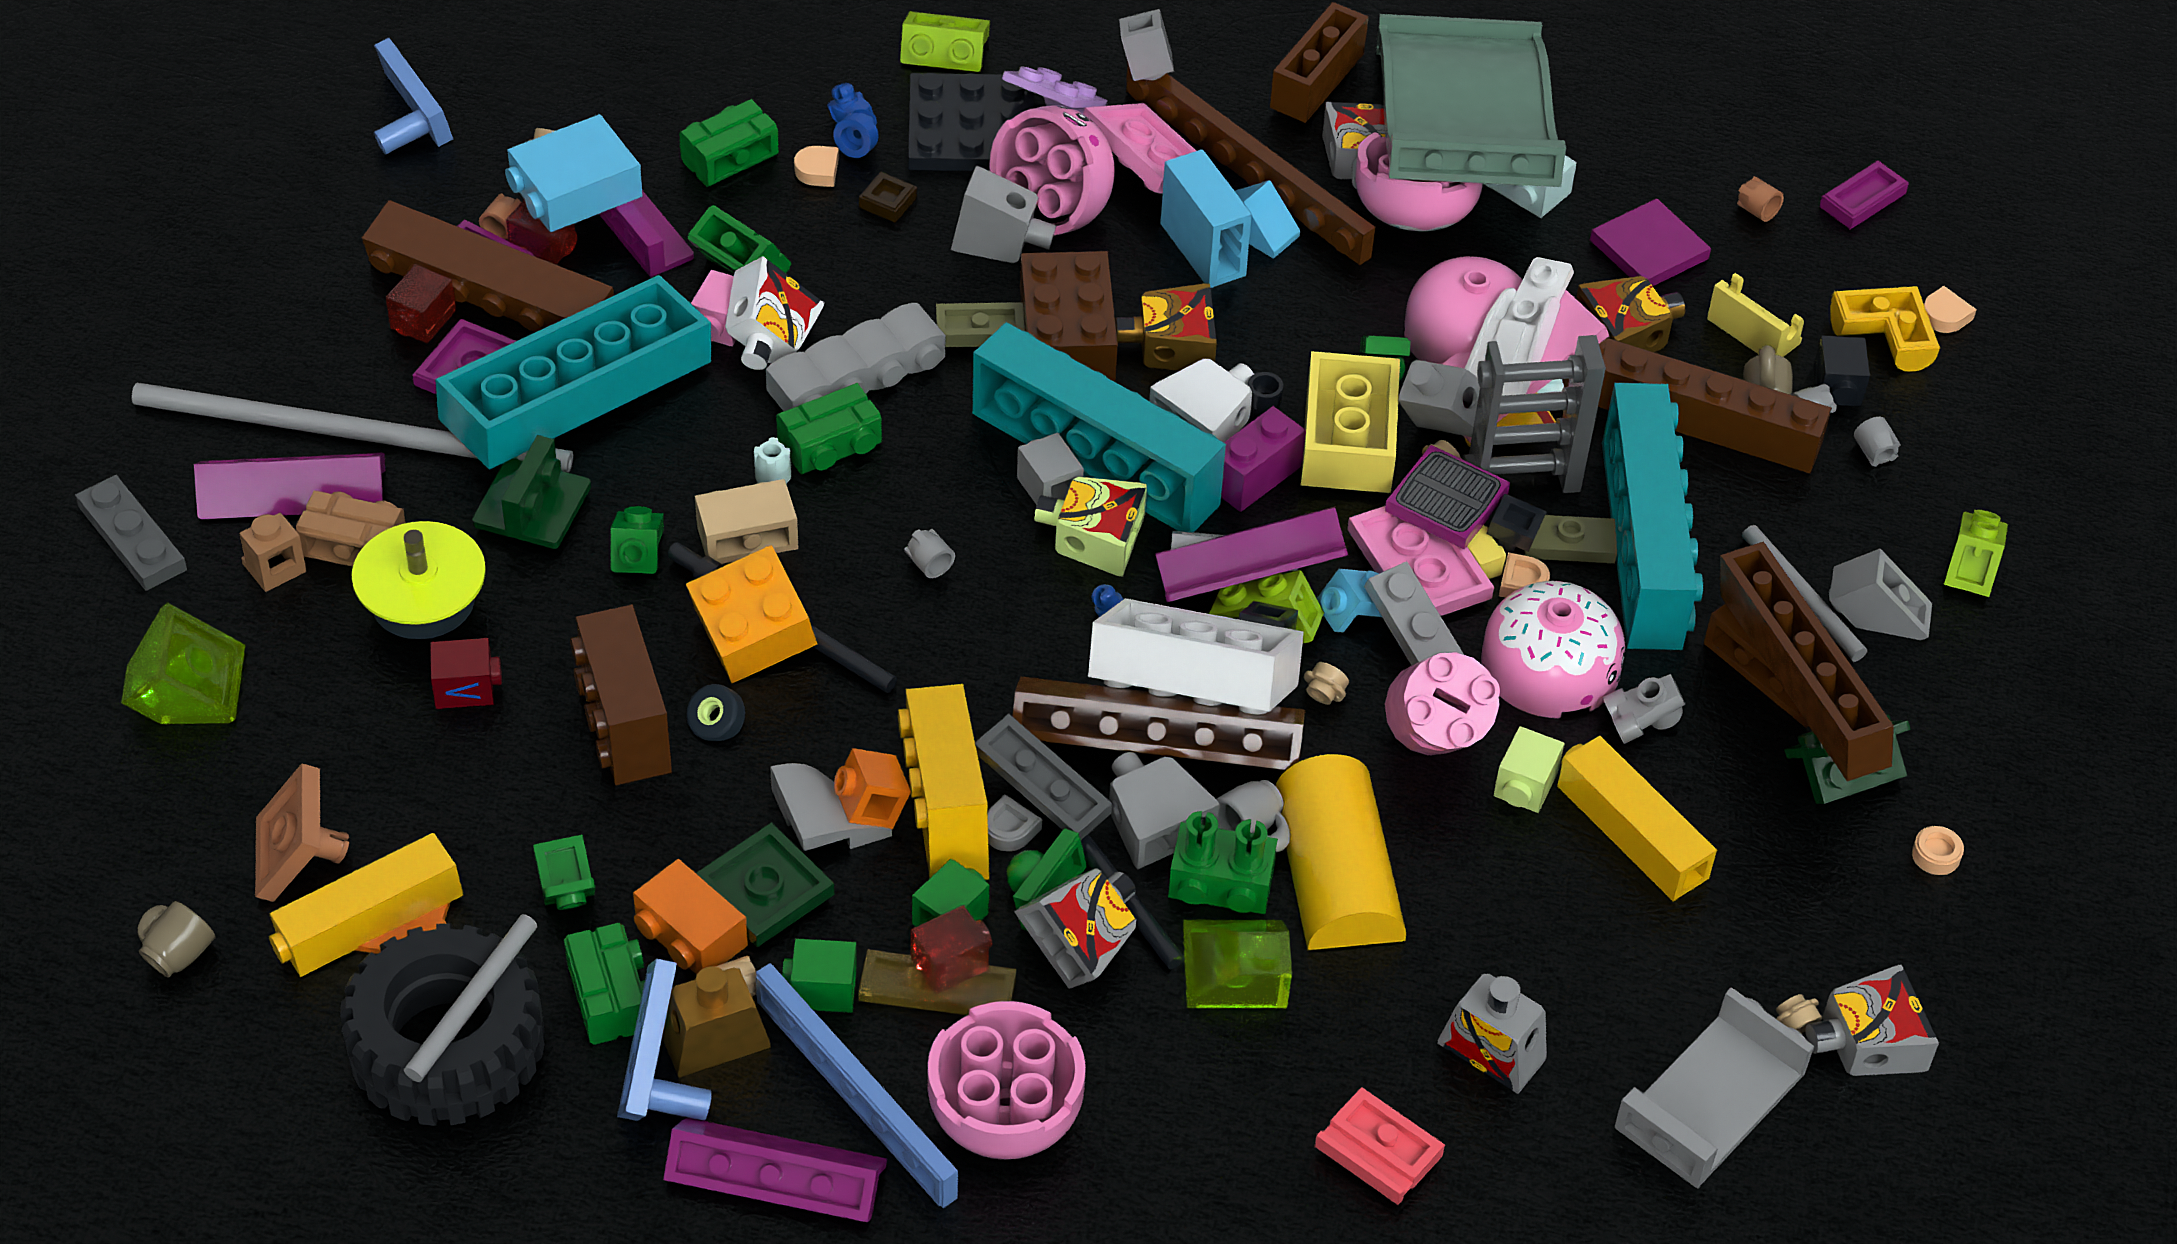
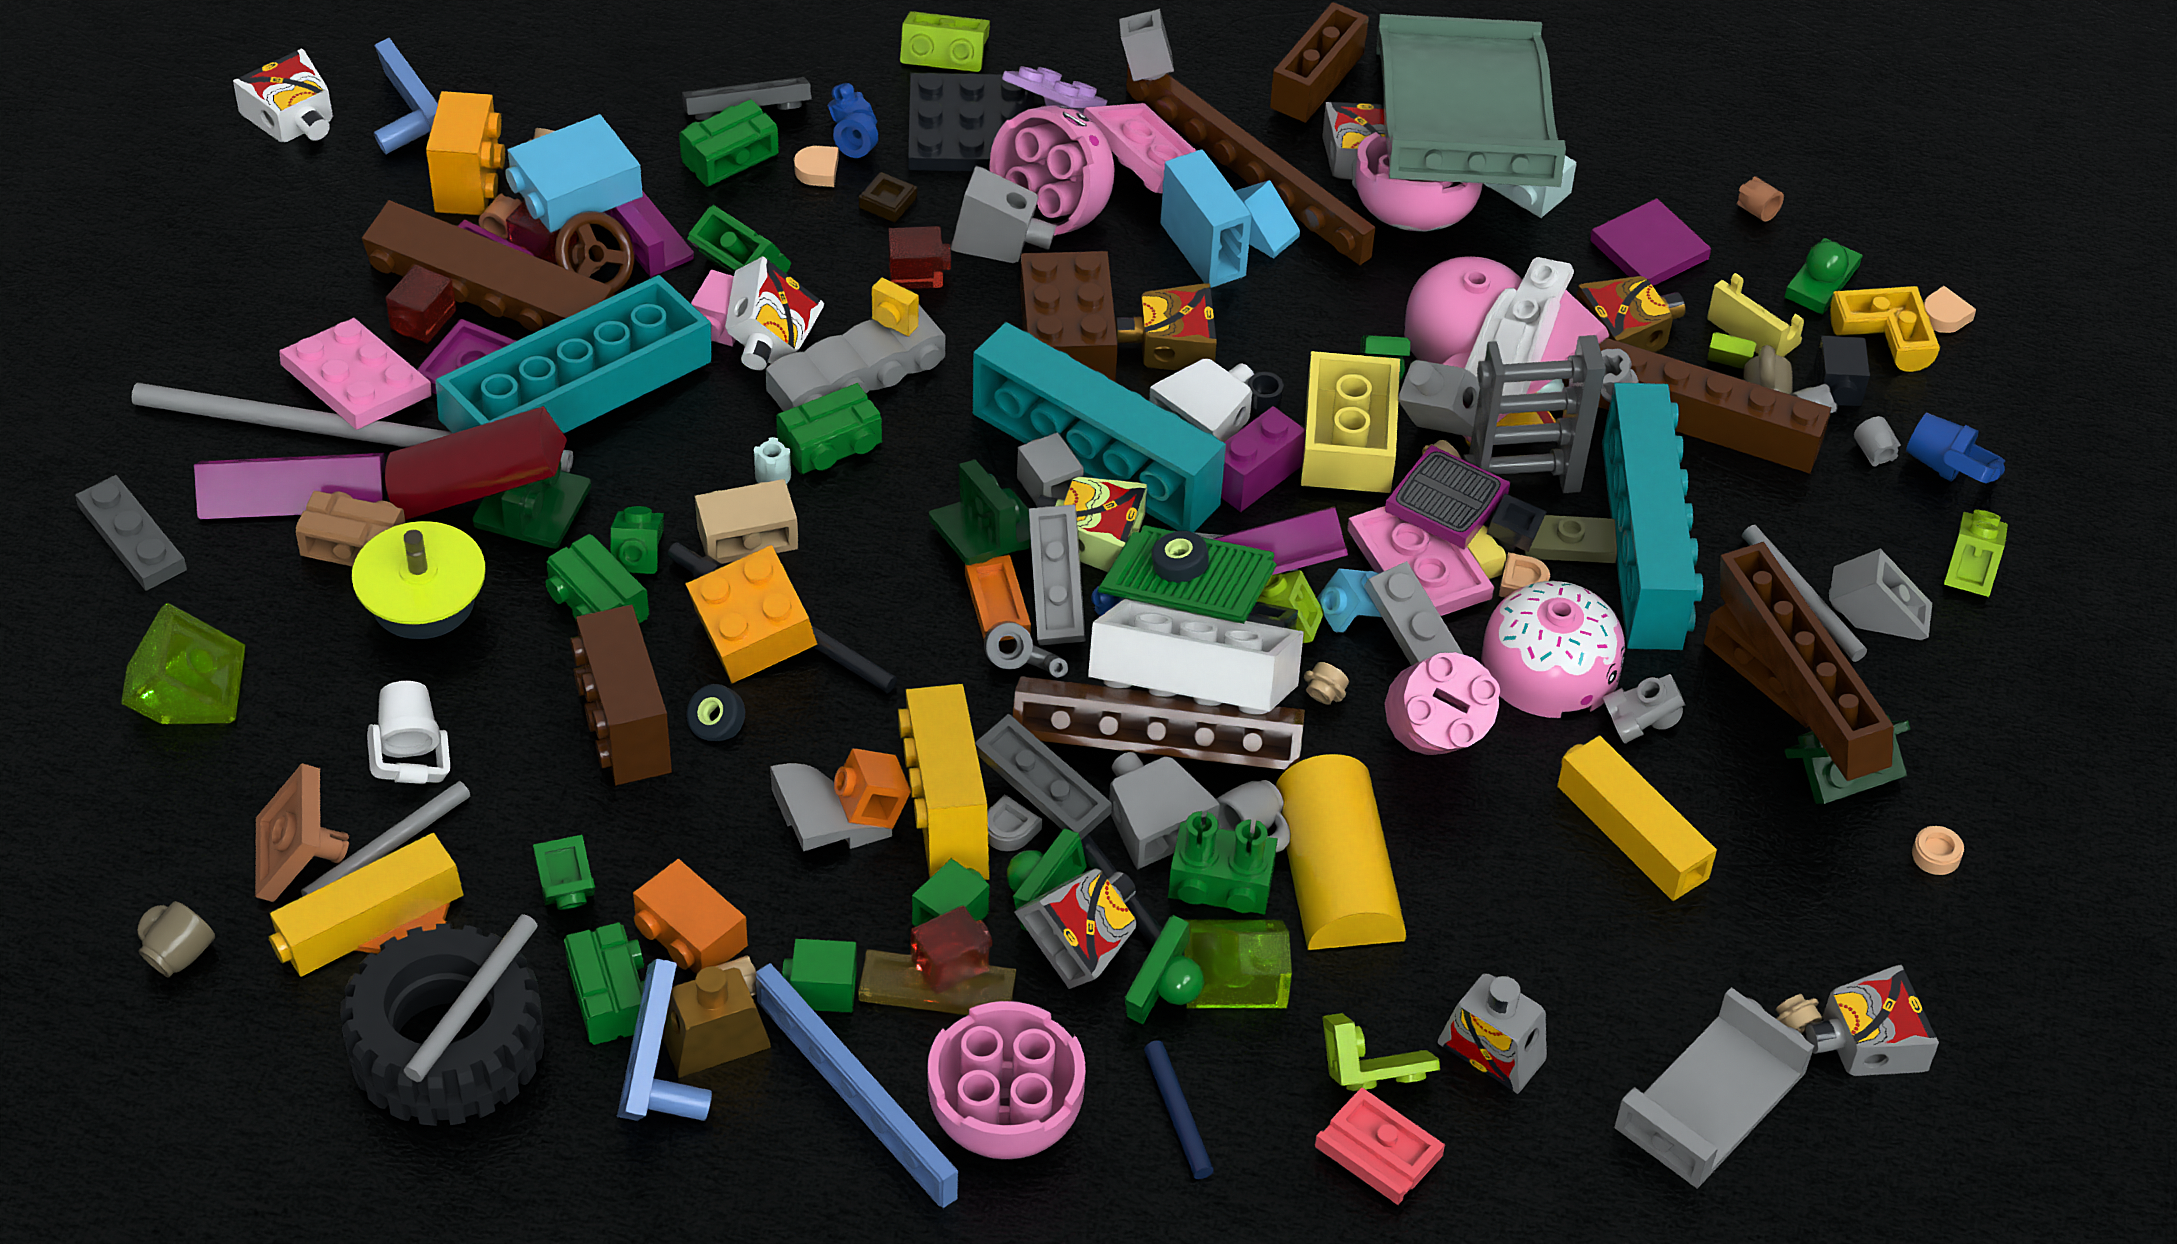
(266, 539): medium nougat brick -> none
(286, 98): none -> white torso
(355, 373): none -> bright pink plate
(395, 836): none -> light grey bar
(406, 730): none -> white piece
(464, 153): none -> light orange brick
(464, 673): dark red brick -> none
(474, 463): none -> dark red brick
(577, 256): none -> reddish brown piece
(593, 580): none -> green brick
(768, 882): dark green plate -> none
(773, 1169): magenta panel -> none
(784, 93): none -> dark grey plate
(895, 307): none -> yellow plate
(918, 257): none -> clear red brick
(930, 553): light grey hose -> none
(975, 322): olive plate -> none
(985, 520): none -> dark green bracket
(996, 594): none -> orange tile
(1023, 650): none -> plate
(1057, 575): none -> light grey plate
(1165, 973): none -> green tile
(1178, 1110): none -> dark blue bar
(1190, 563): none -> black wheel
(1223, 591): none -> green window
(1345, 1046): none -> lime bracket
(1528, 769): yellowish green brick -> none
(1617, 371): none -> light grey bush
(1730, 350): none -> lime tile
(1825, 271): none -> green tile
(1864, 194): magenta tile -> none
(1953, 450): none -> blue piece

